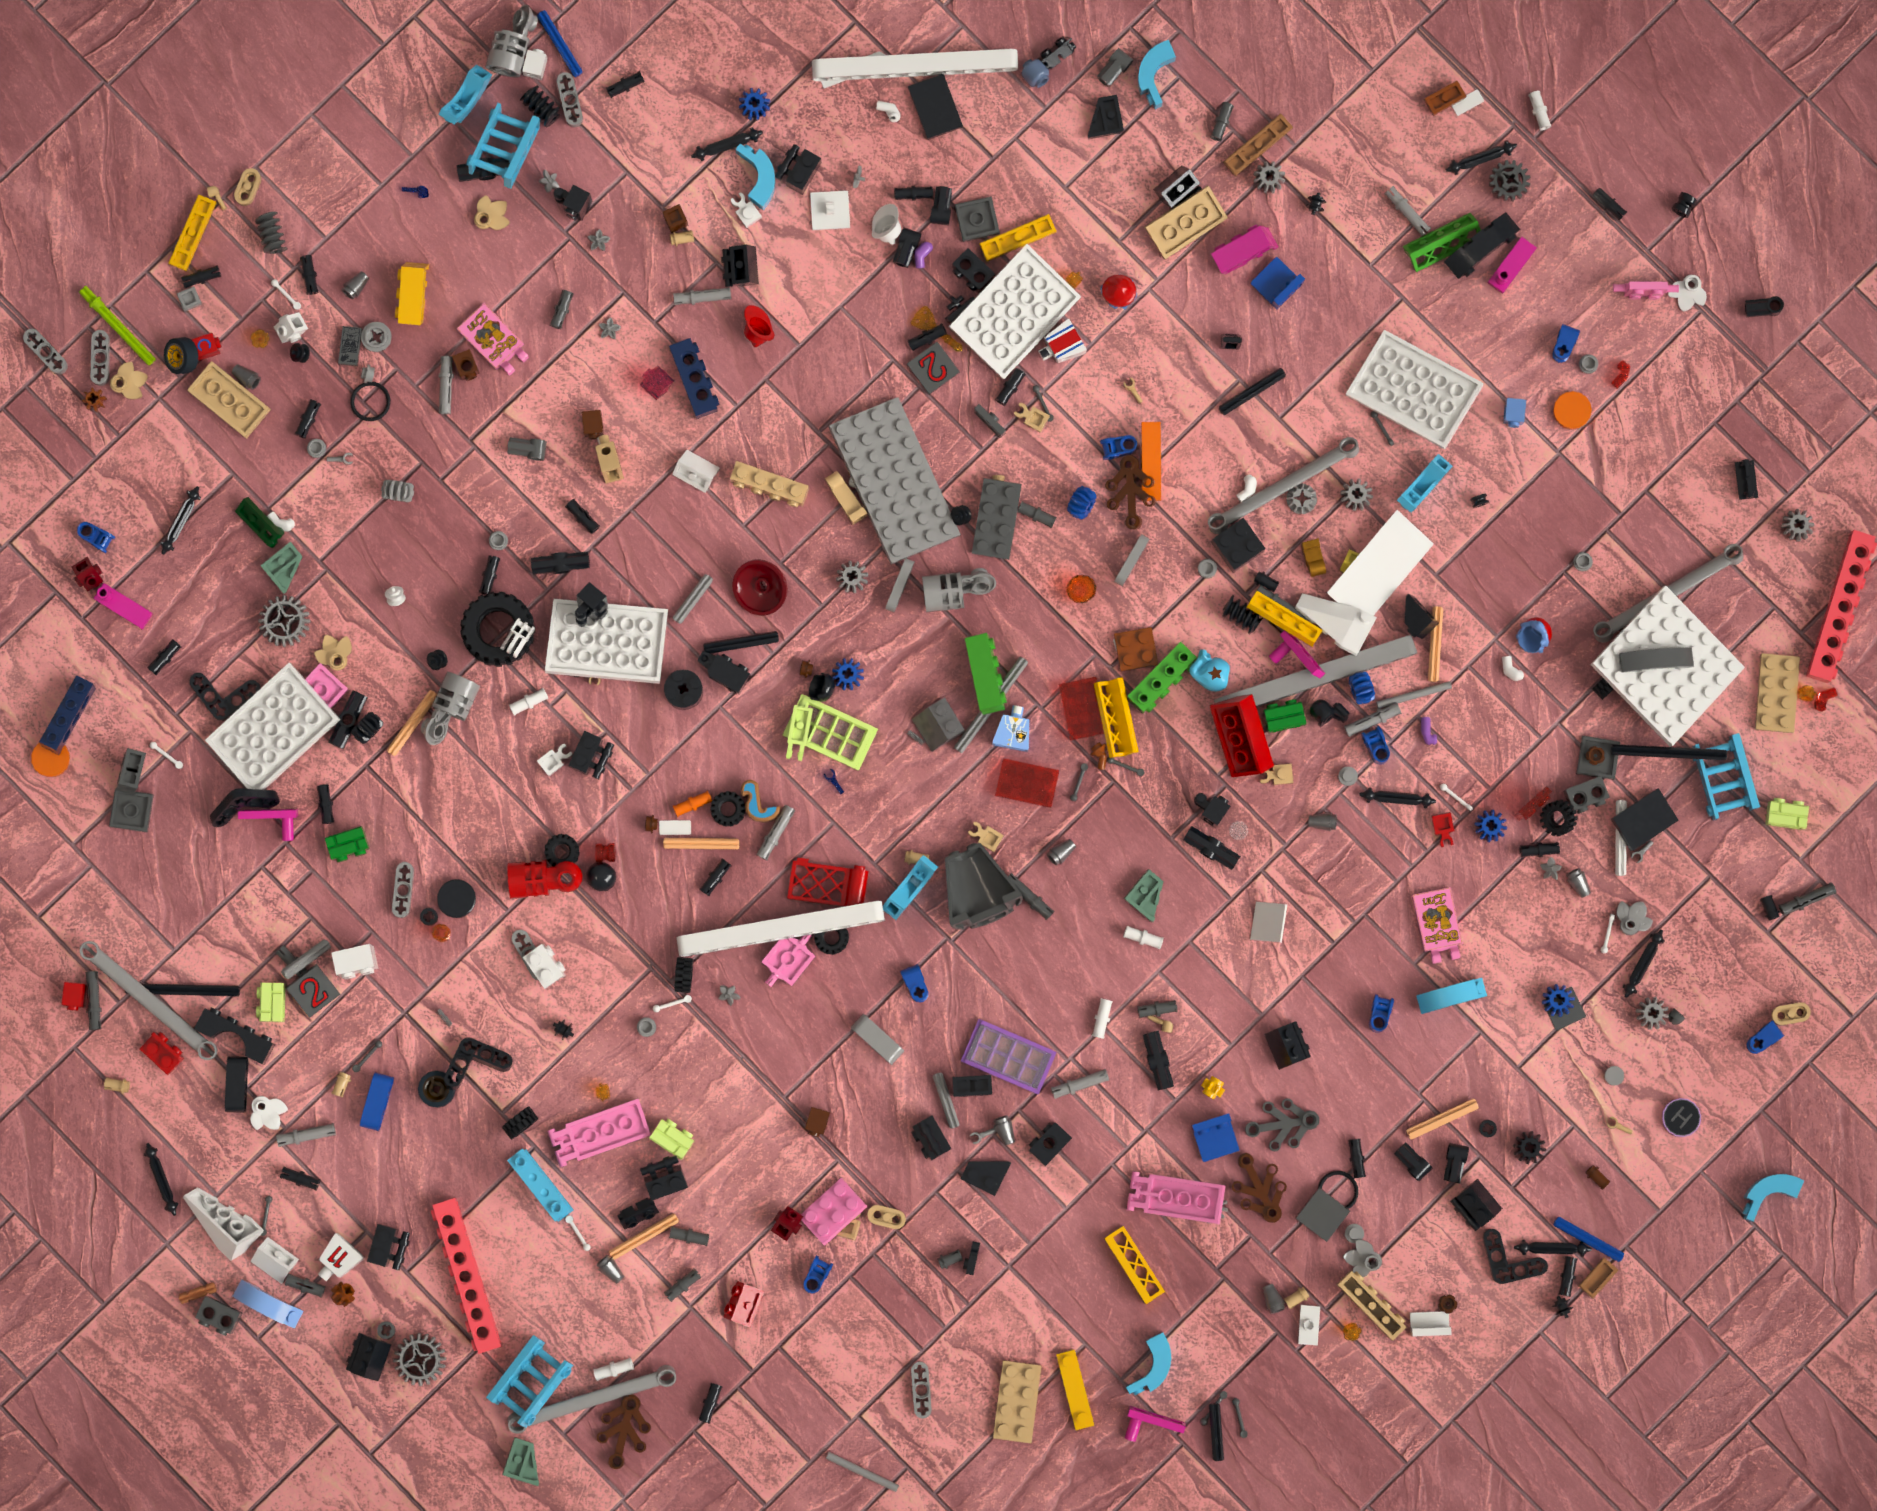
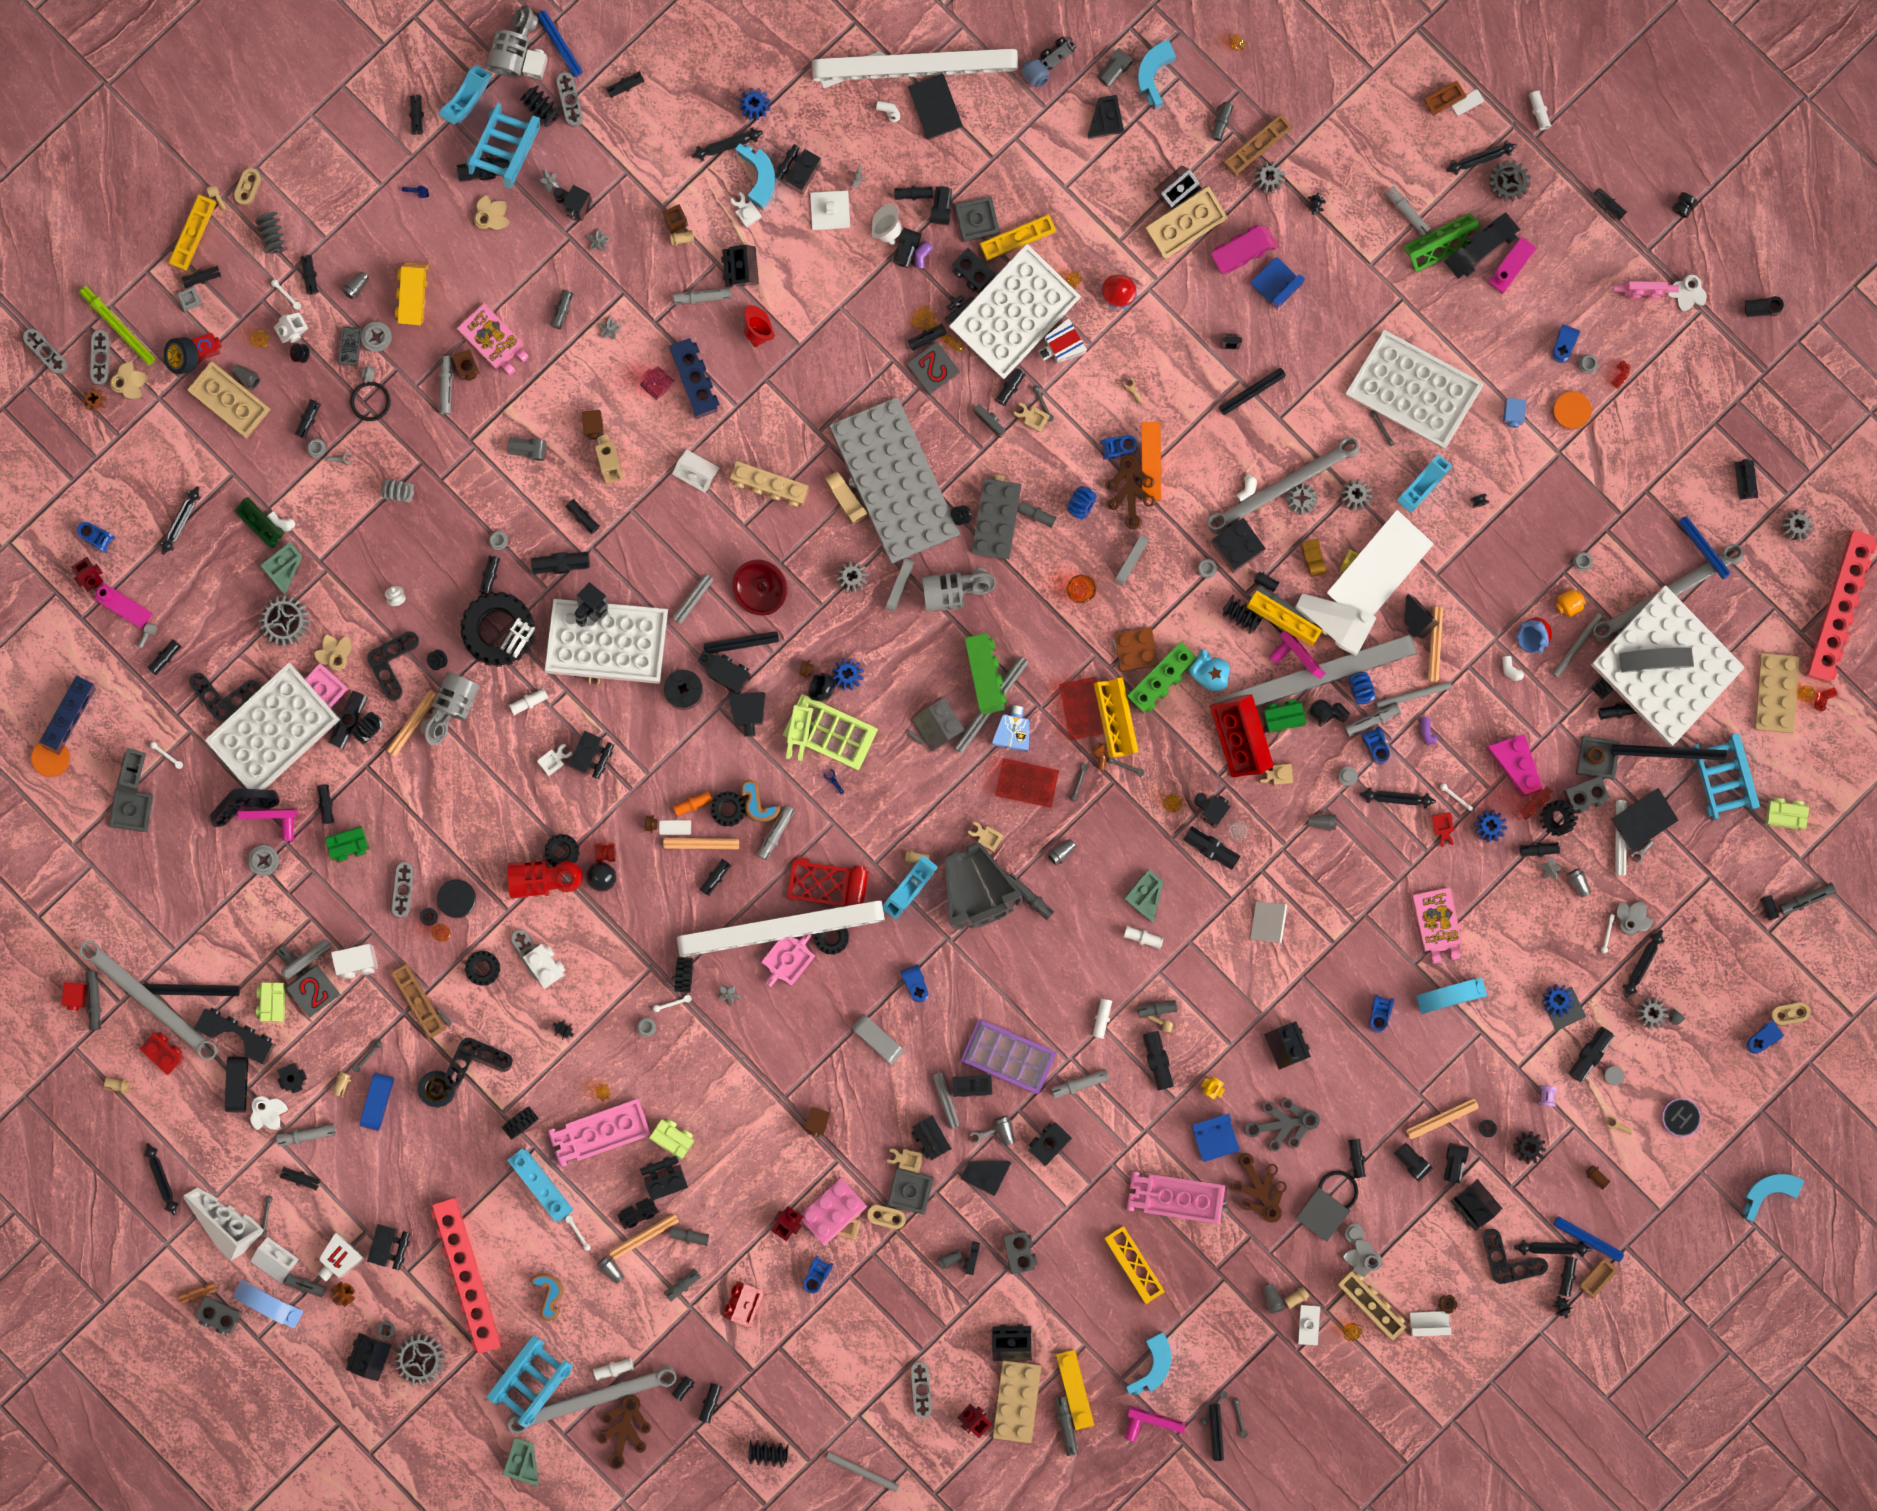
(148, 629): none -> light grey hand
(254, 860): none -> light grey gear
(299, 1078): none -> black brick
(384, 663): none -> black beam
(416, 114): none -> black pin
(418, 1001): none -> medium nougat plate
(482, 956): none -> black tyre
(553, 1295): none -> animal
(683, 1388): none -> black pin
(748, 711): none -> black torso
(767, 1453): none -> black piece
(908, 1160): none -> tan plate
(910, 1191): none -> dark grey tile
(971, 1418): none -> dark red brick
(1011, 1343): none -> black brick
(1014, 1253): none -> dark grey brick
(1066, 1425): none -> dark grey pin
(1172, 803): none -> clear yellow plate
(1237, 42): none -> clear yellow plate
(1517, 763): none -> dark pink wedge
(1550, 1092): none -> lavender bush
(1570, 603): none -> light orange head
(1577, 645): none -> light grey bar
(1591, 1054): none -> black piece
(1615, 711): none -> black pin
(1704, 547): none -> blue axle

